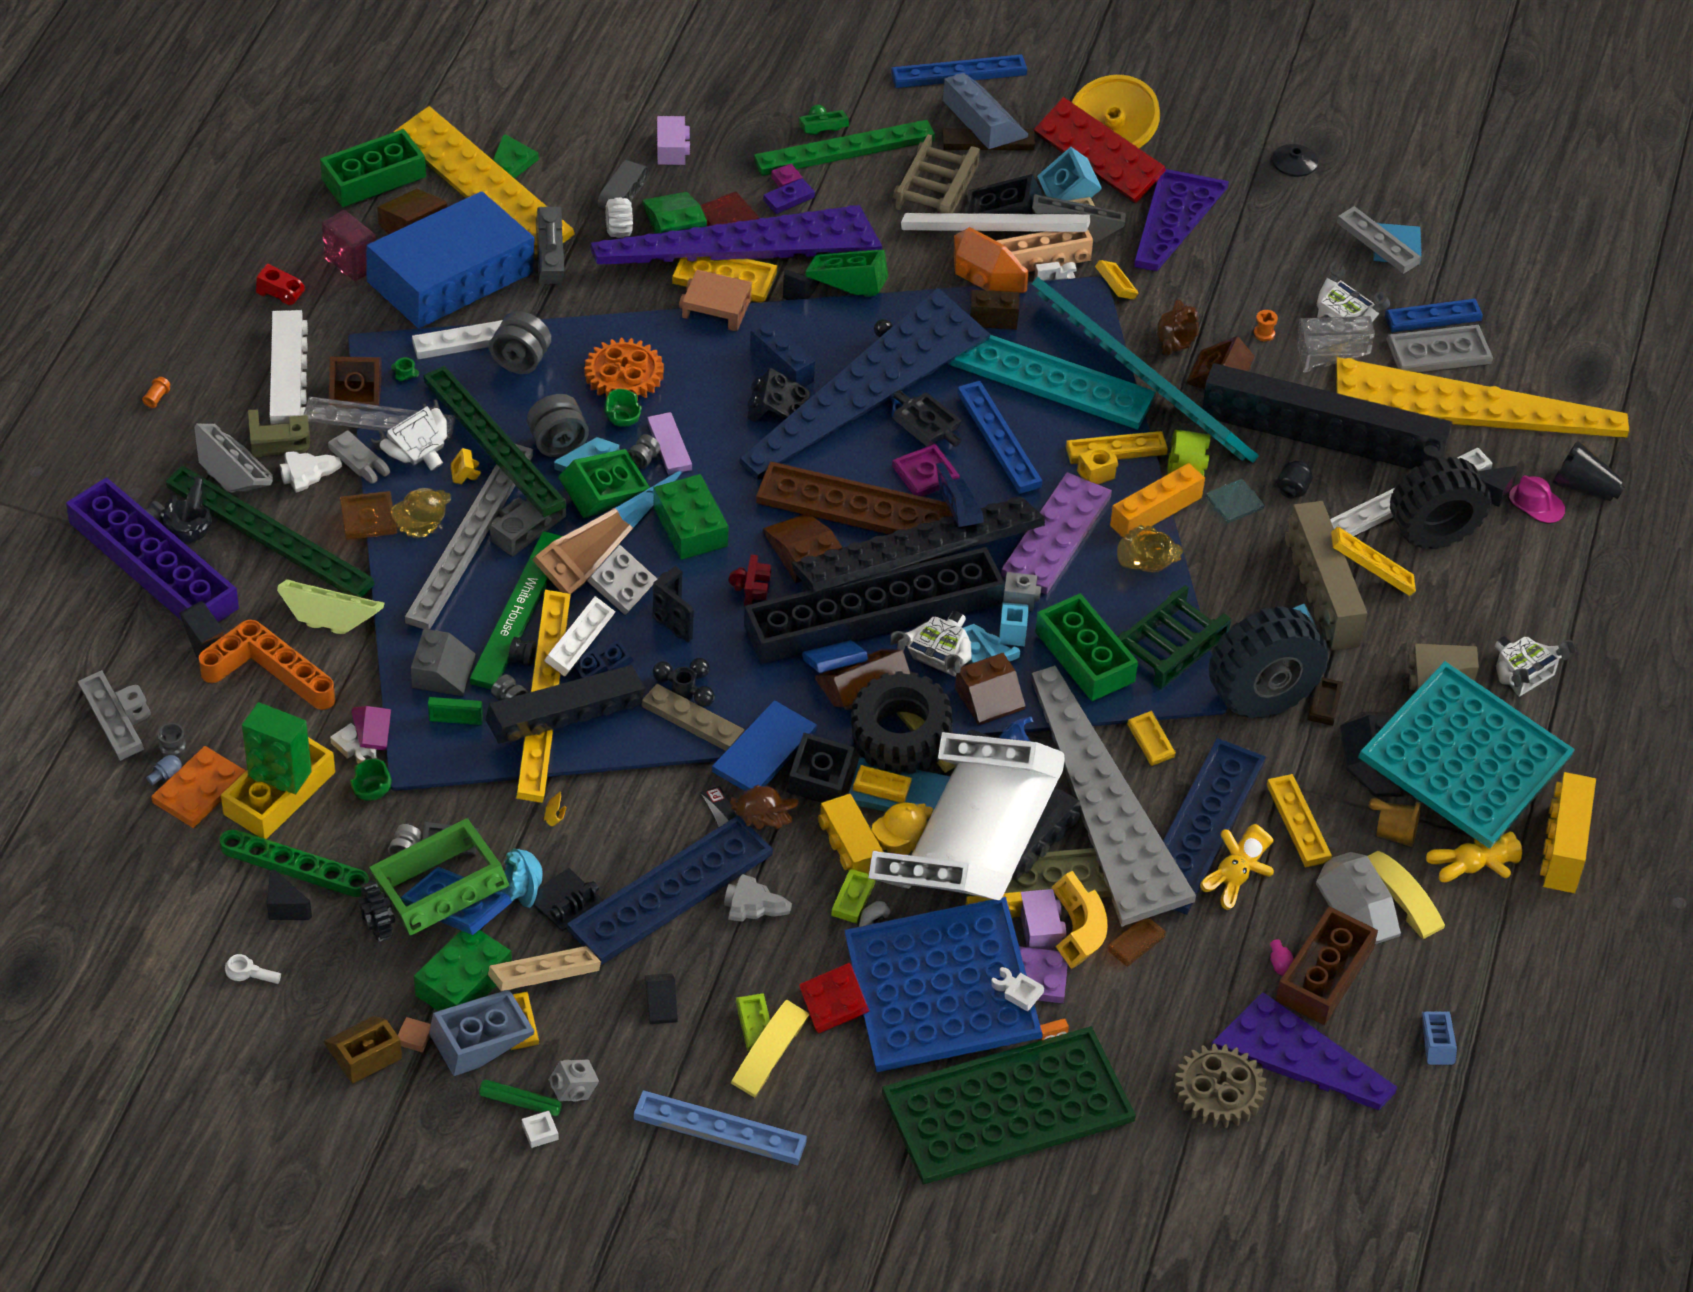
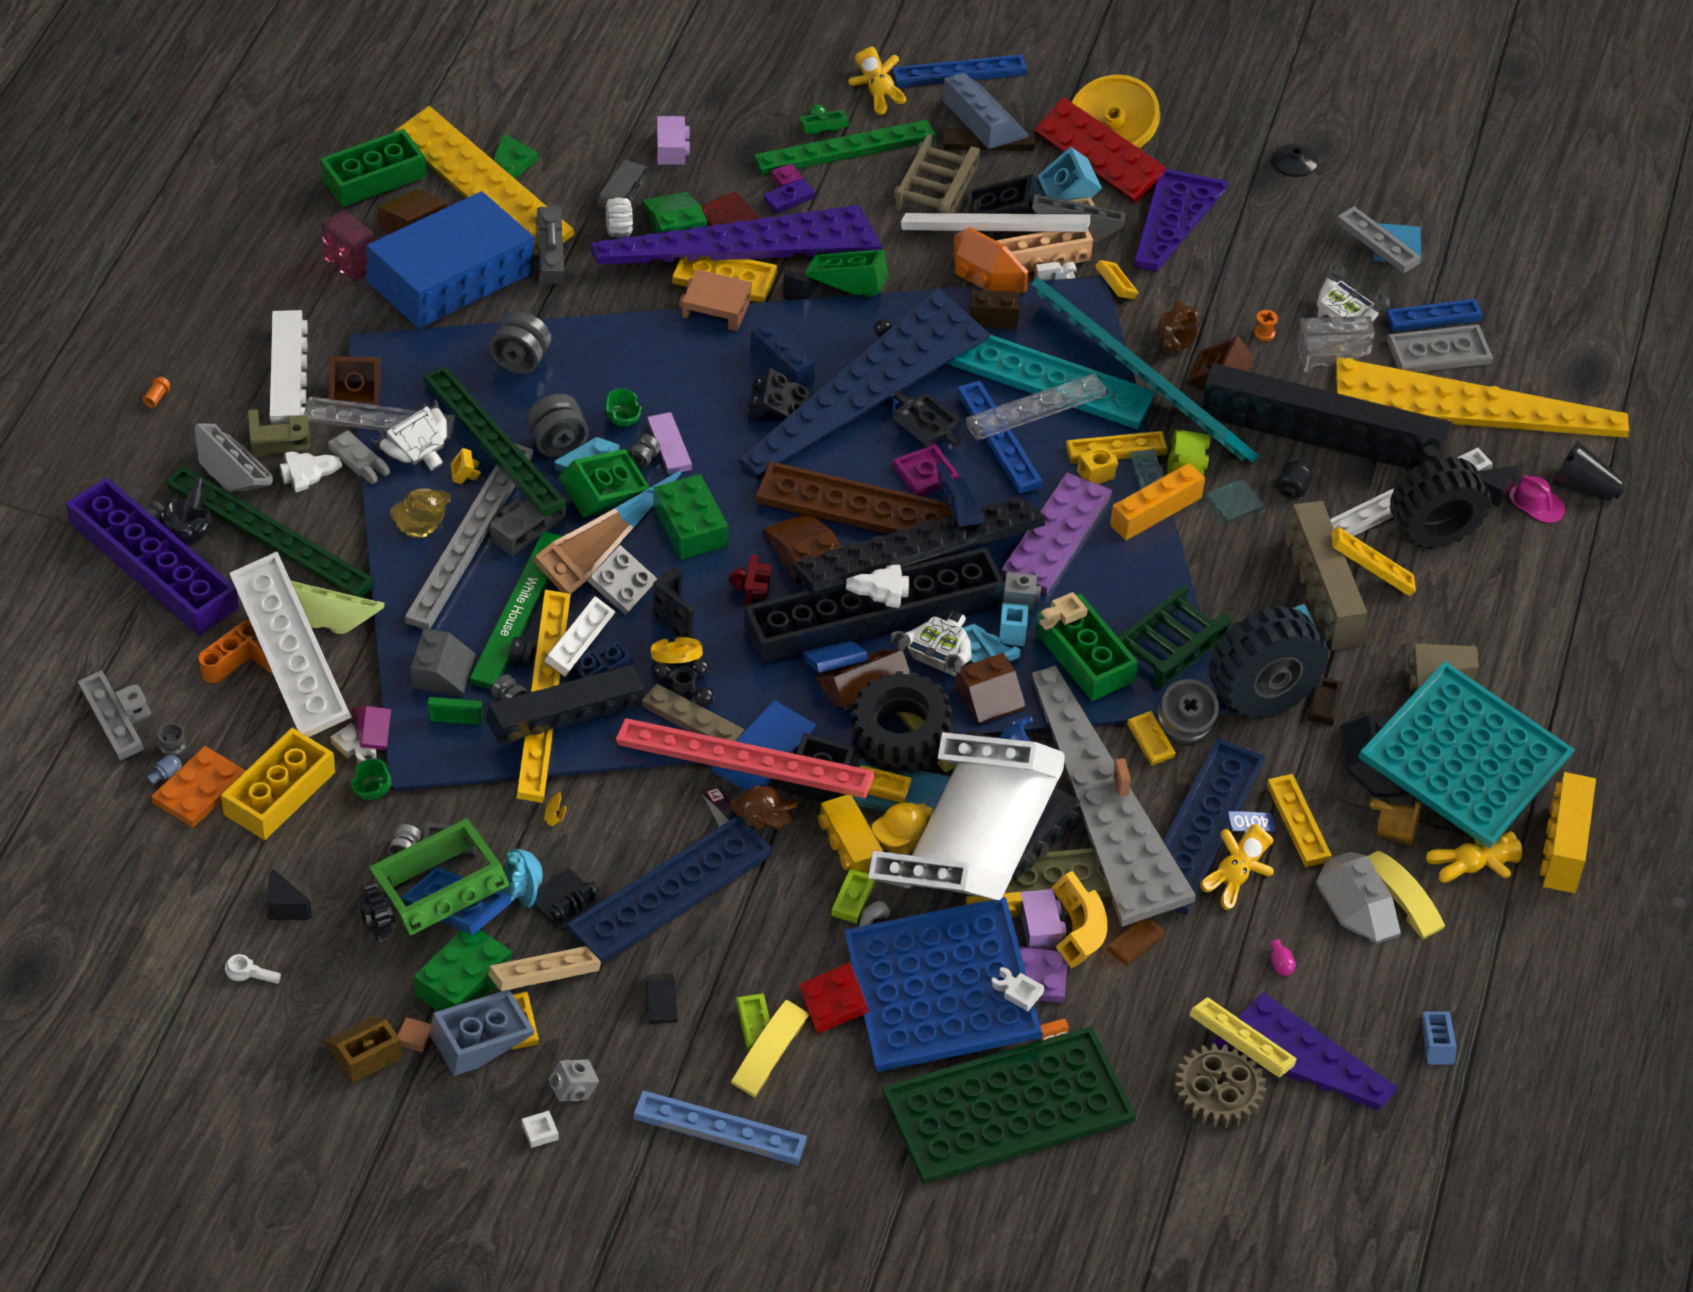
(200, 627): black slope -> none
(276, 748): green brick -> none
(279, 285): red leg -> none
(290, 645): none -> white plate
(292, 866): green beam -> none
(367, 515): clear orange tile -> none
(404, 369): green plate -> none
(454, 340): white plate -> none
(520, 1097): green axle -> none
(624, 367): orange gear -> none
(680, 651): none -> yellow tile
(745, 758): none -> coral plate
(753, 900): light grey rock -> none
(878, 81): none -> yellow animal
(881, 585): none -> white rock
(1035, 406): none -> clear plate
(1066, 608): none -> tan plate
(1121, 777): none -> nougat tile
(1146, 467): none -> clear light blue slope
(1148, 550): clear yellow hair -> none
(1187, 711): none -> dark grey wheel
(1242, 820): none -> sticker
(1243, 1037): none -> light yellow tile
(1326, 965): reddish brown brick -> none
(1528, 662): torso -> none

